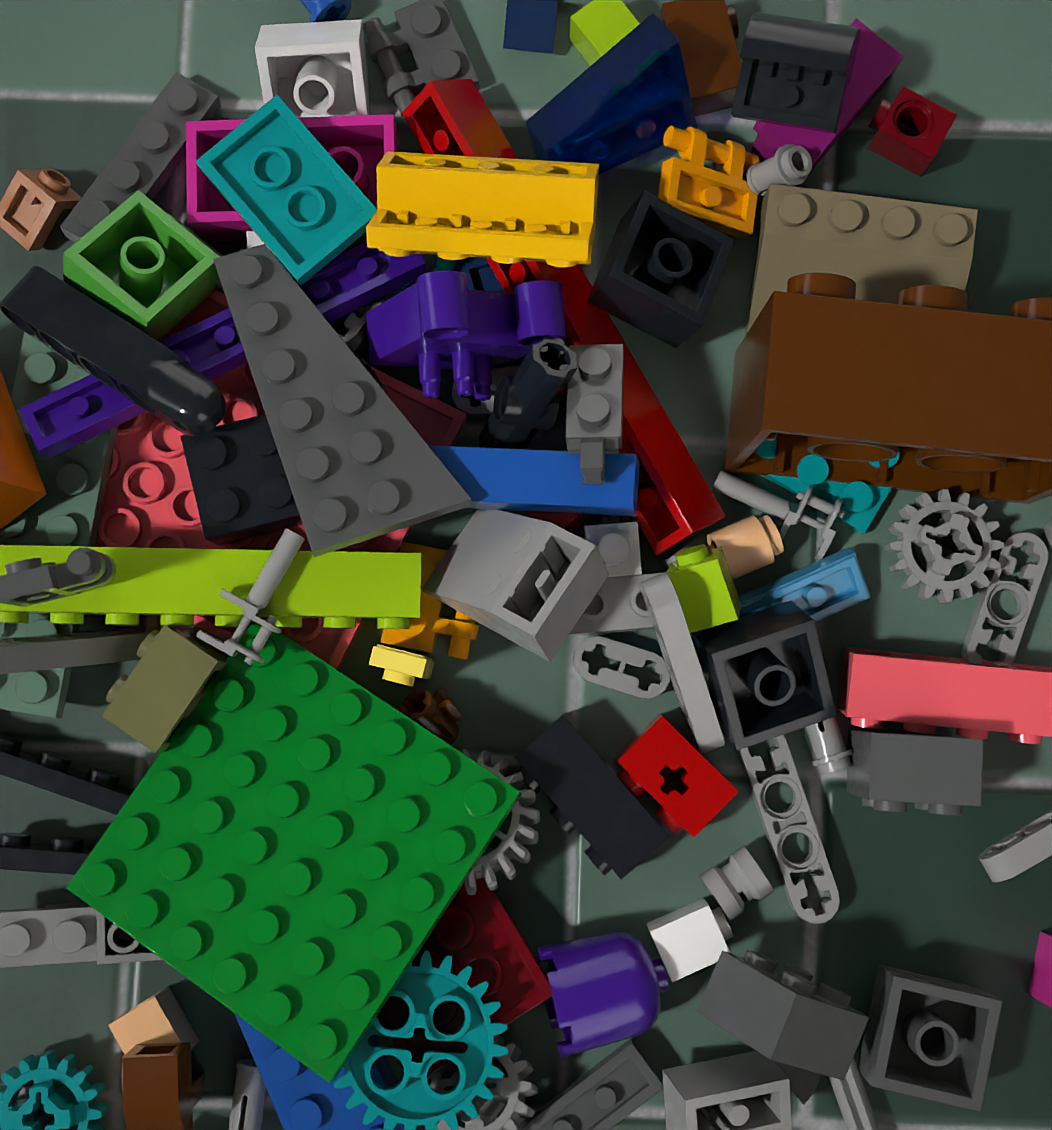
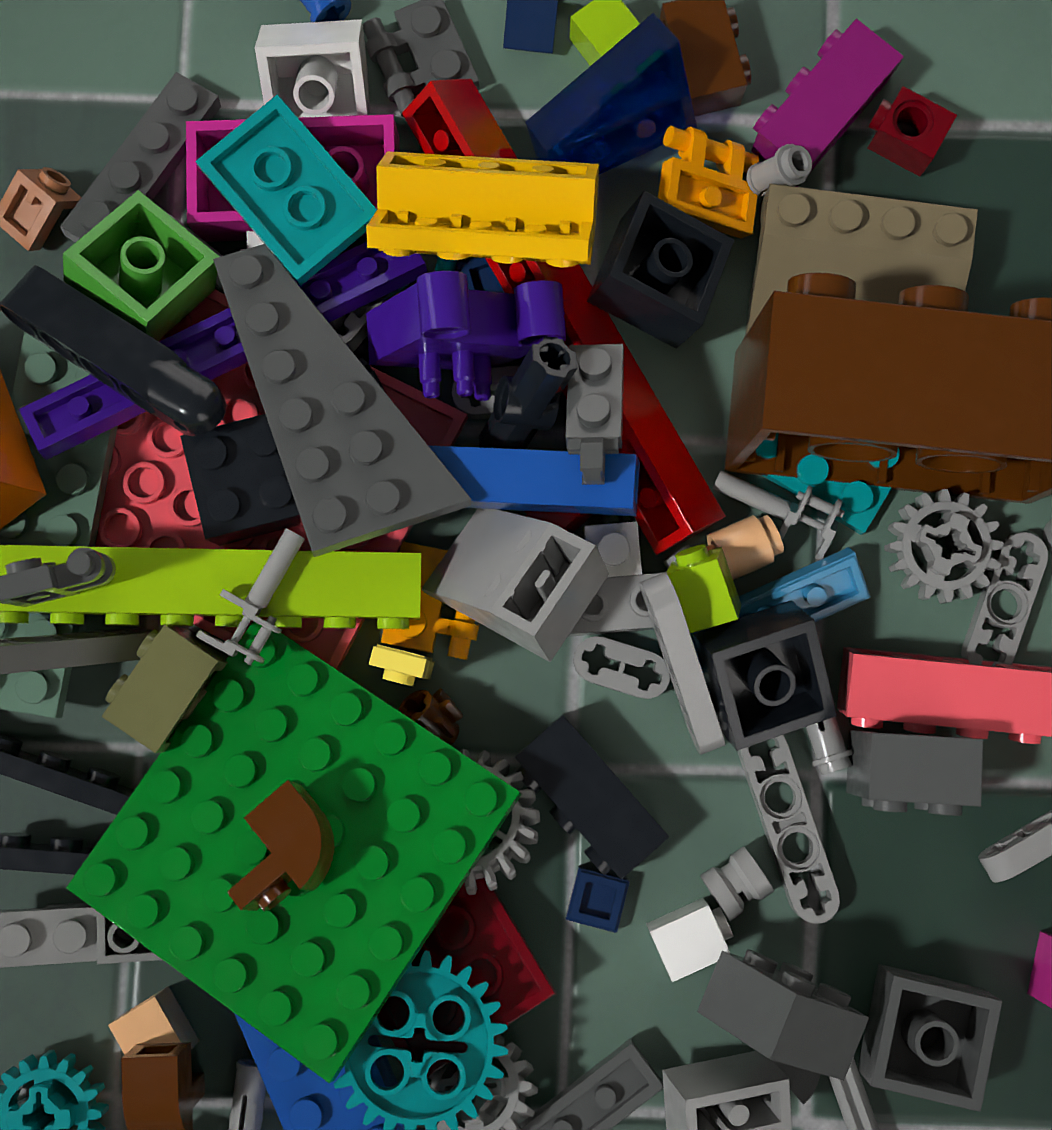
(299, 848): none -> reddish brown brick
(597, 899): none -> dark blue tile
(601, 990): dark purple cylinder -> none
(704, 786): red brick -> none
(795, 71): black brick -> none

